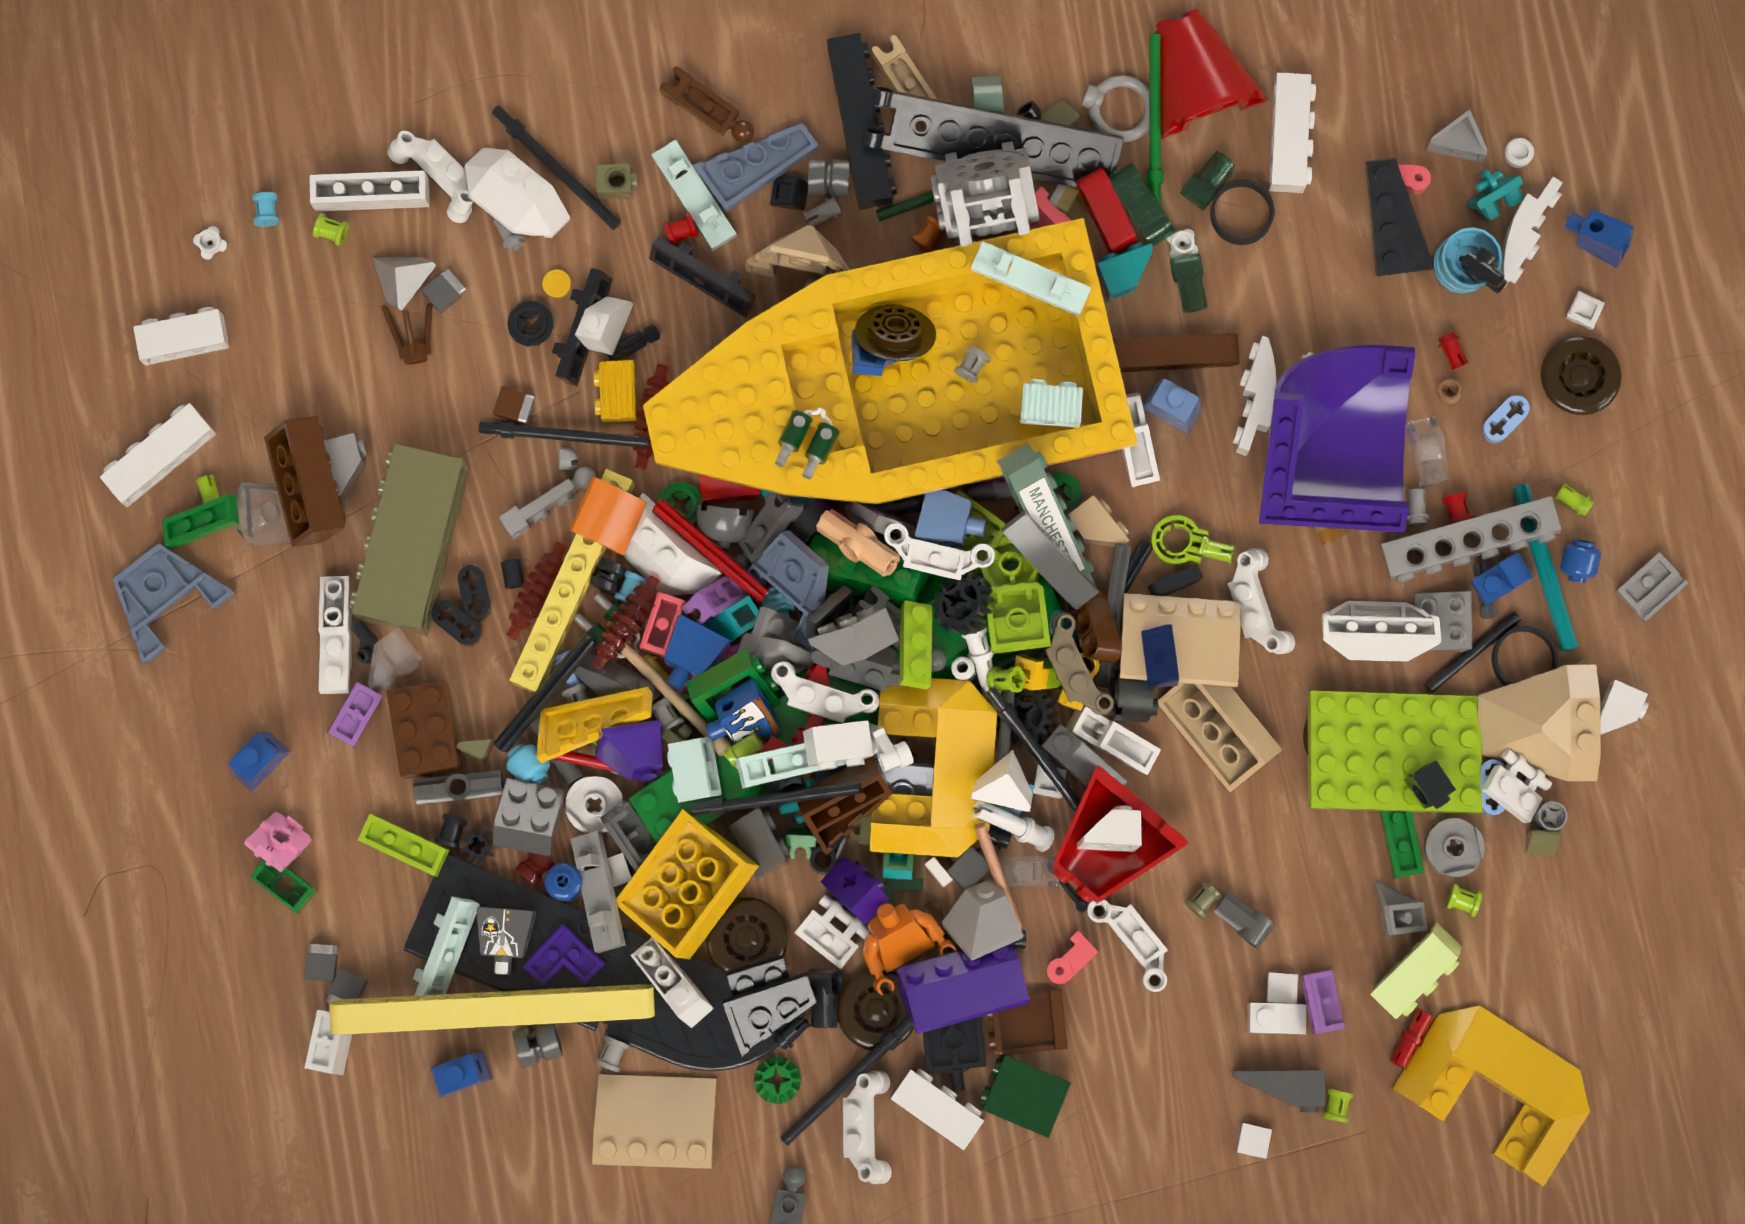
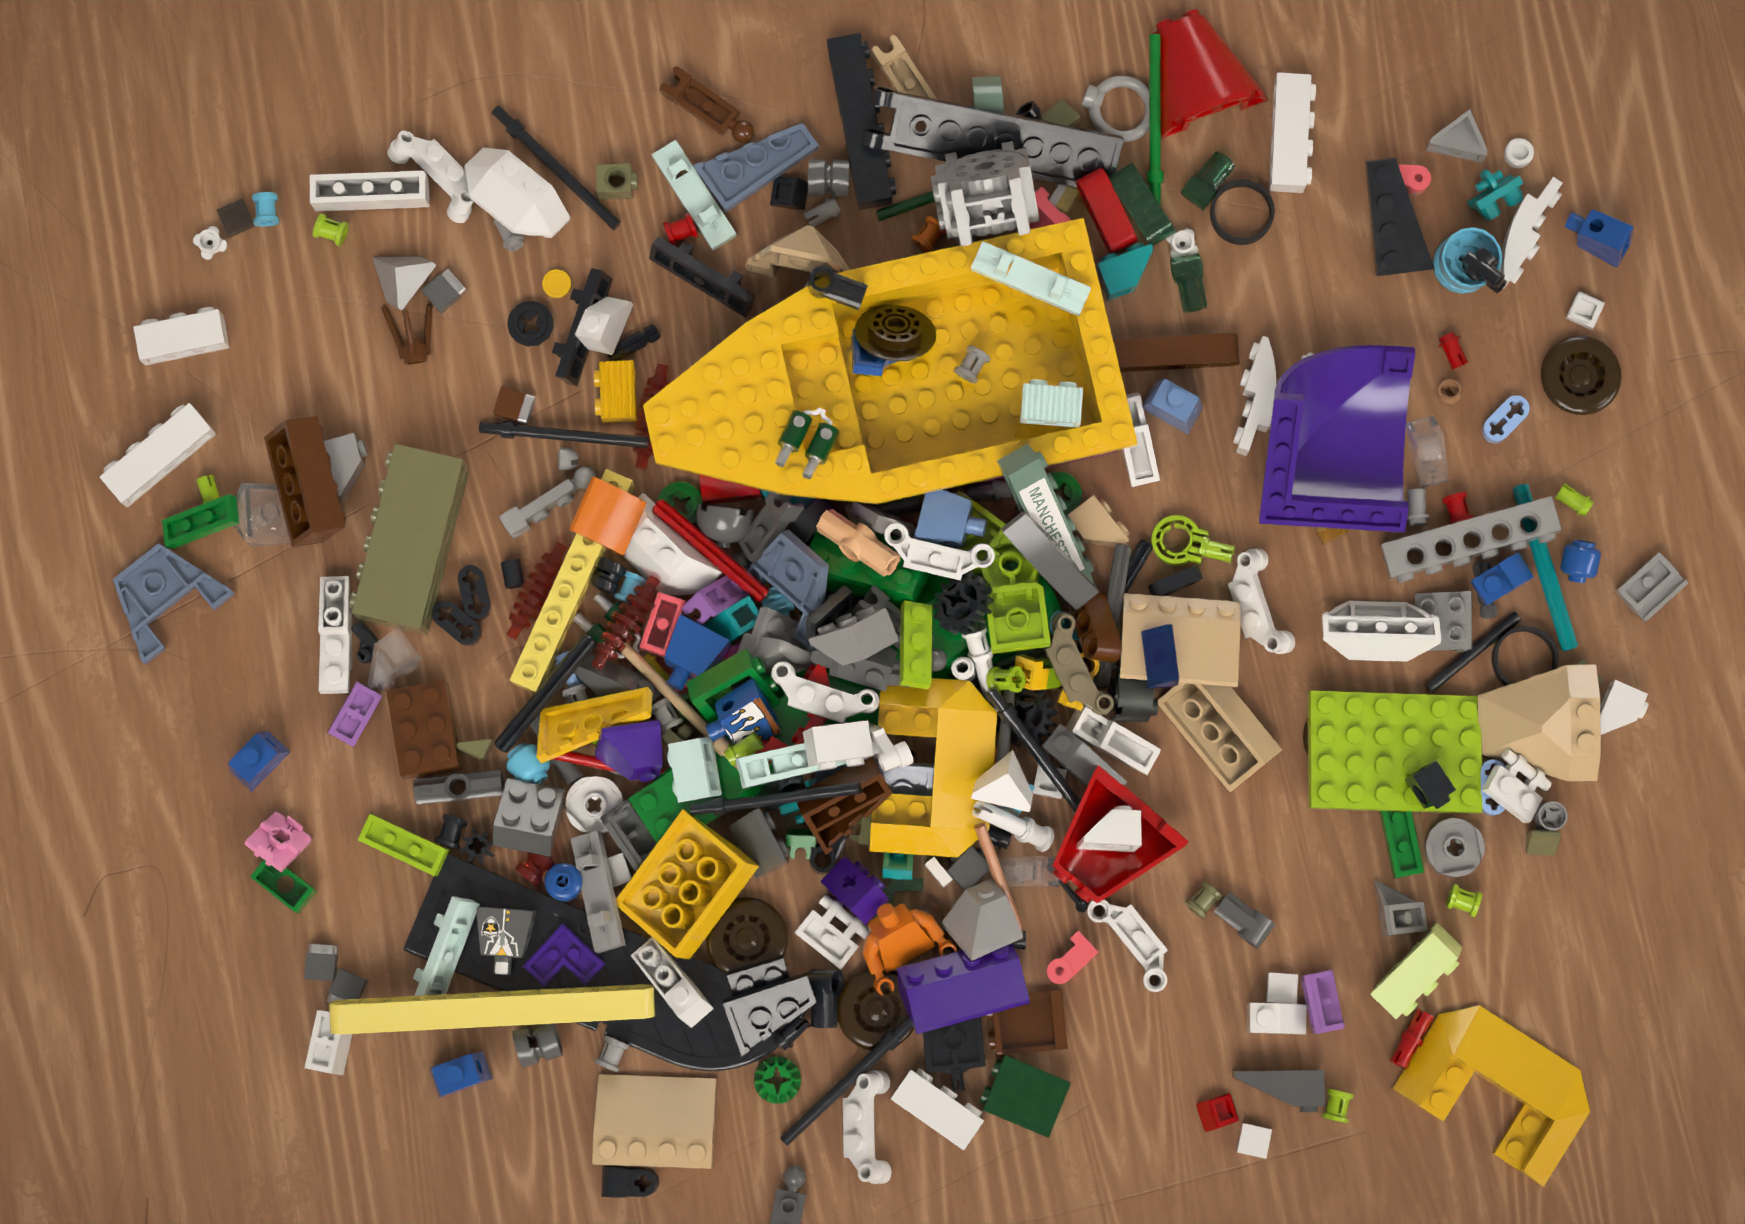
(236, 218): none -> clear smoke tile
(623, 1182): none -> black piece
(841, 289): none -> black piece
(1217, 1112): none -> red slope

